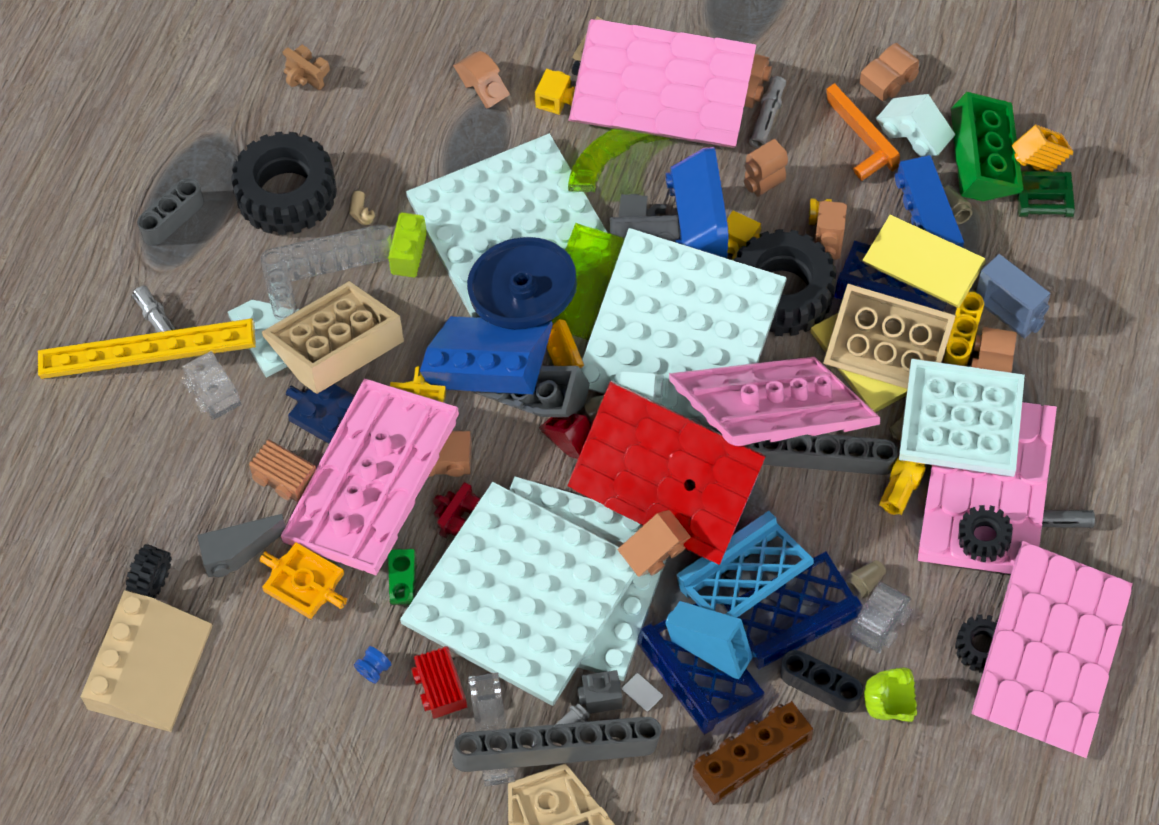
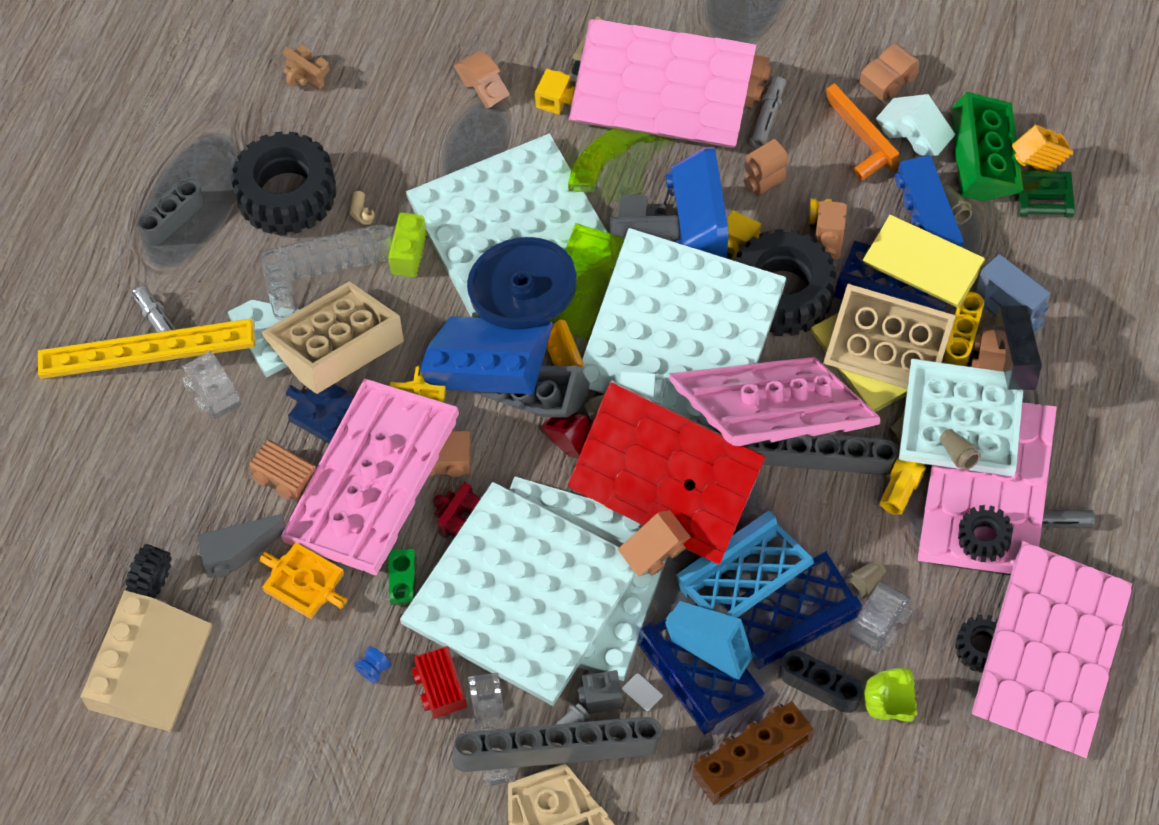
(962, 452): none -> dark tan cone
(1017, 337): none -> black arch

